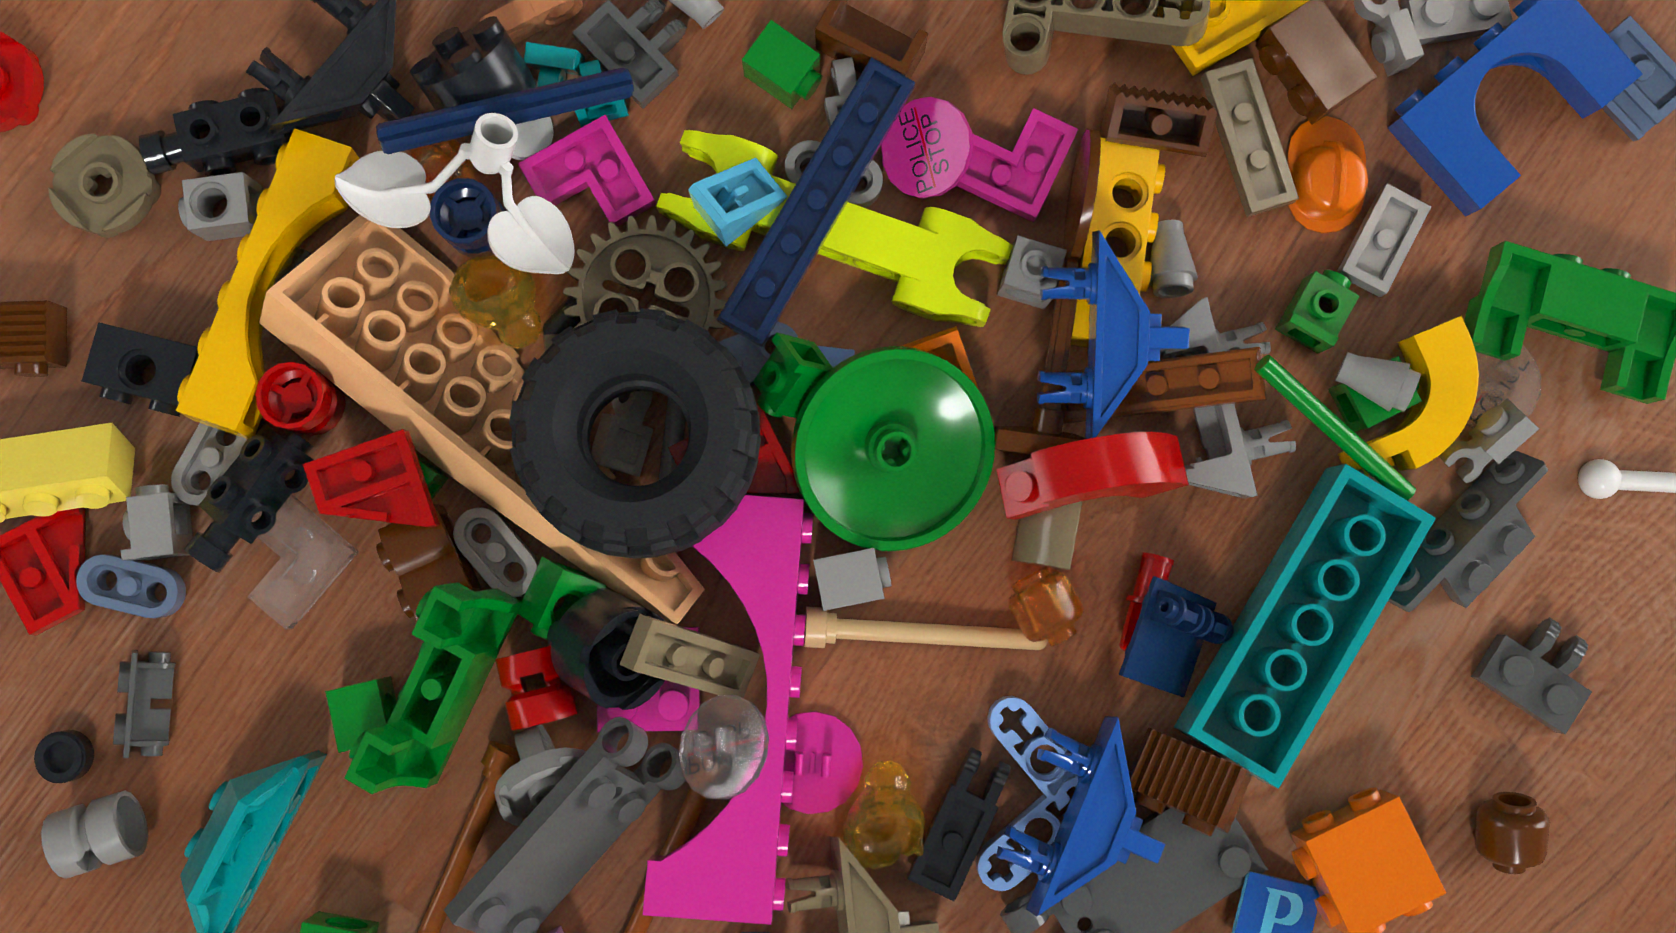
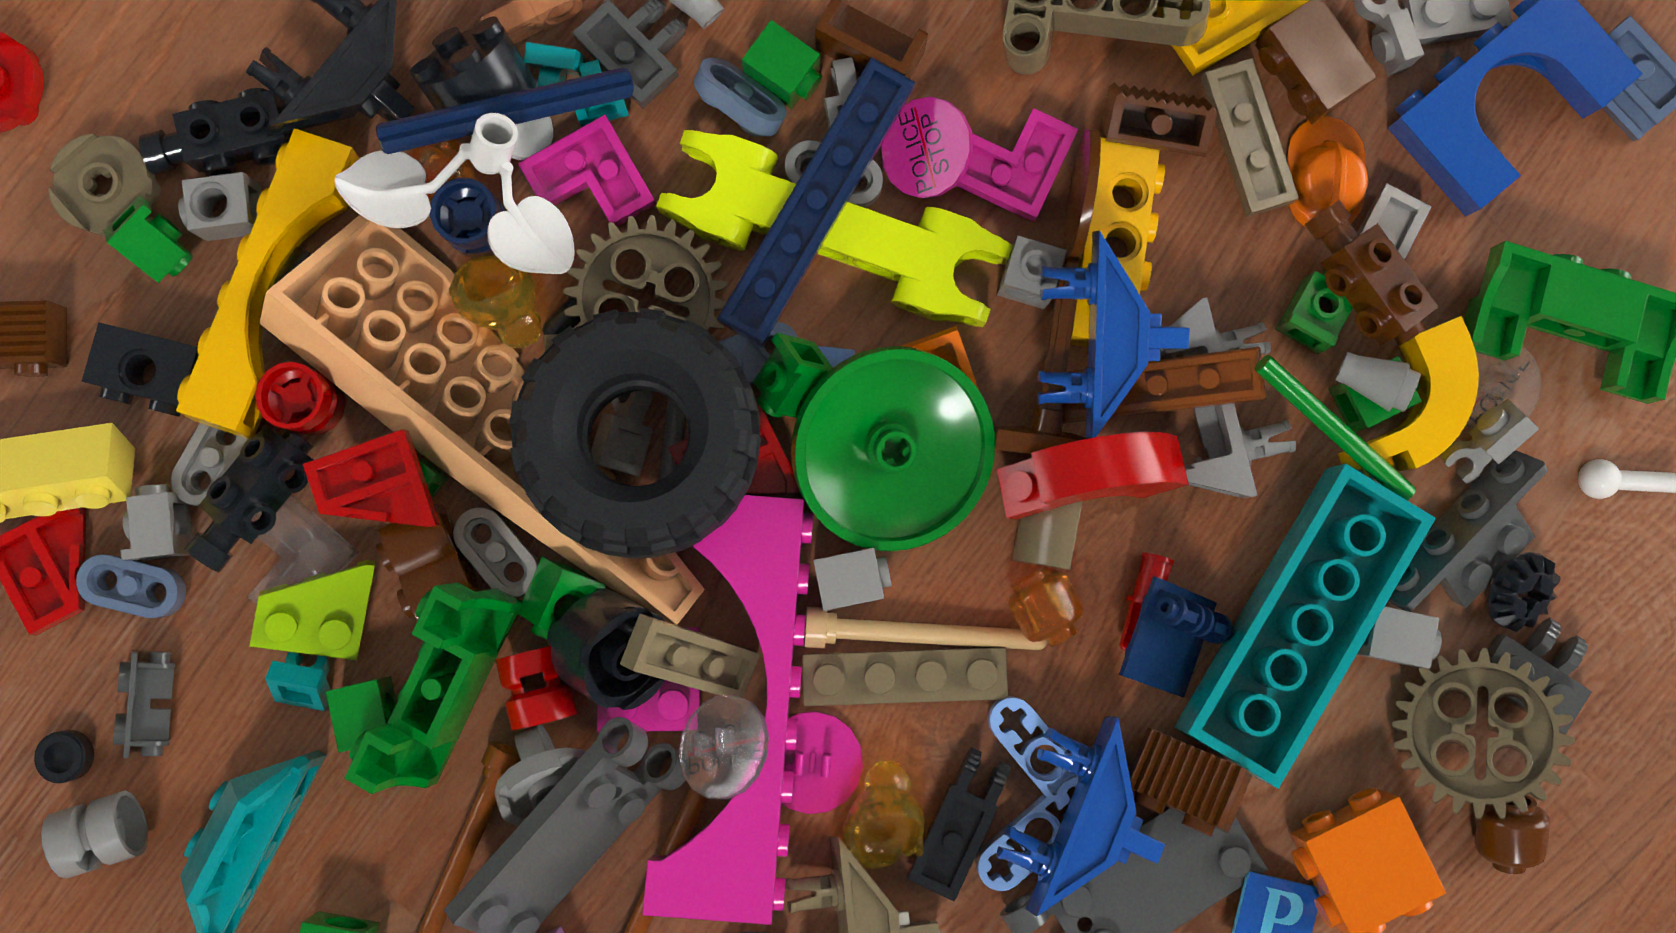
(148, 241): none -> green brick
(299, 684): none -> teal tile
(316, 615): none -> lime wing
(736, 199): medium azure slope -> none
(739, 97): none -> sand blue plate
(904, 676): none -> dark tan plate
(1171, 262): light grey cone -> none
(1371, 277): none -> reddish brown brick
(1403, 638): none -> light grey brick
(1522, 574): none -> black gear
(1534, 736): none -> dark tan gear

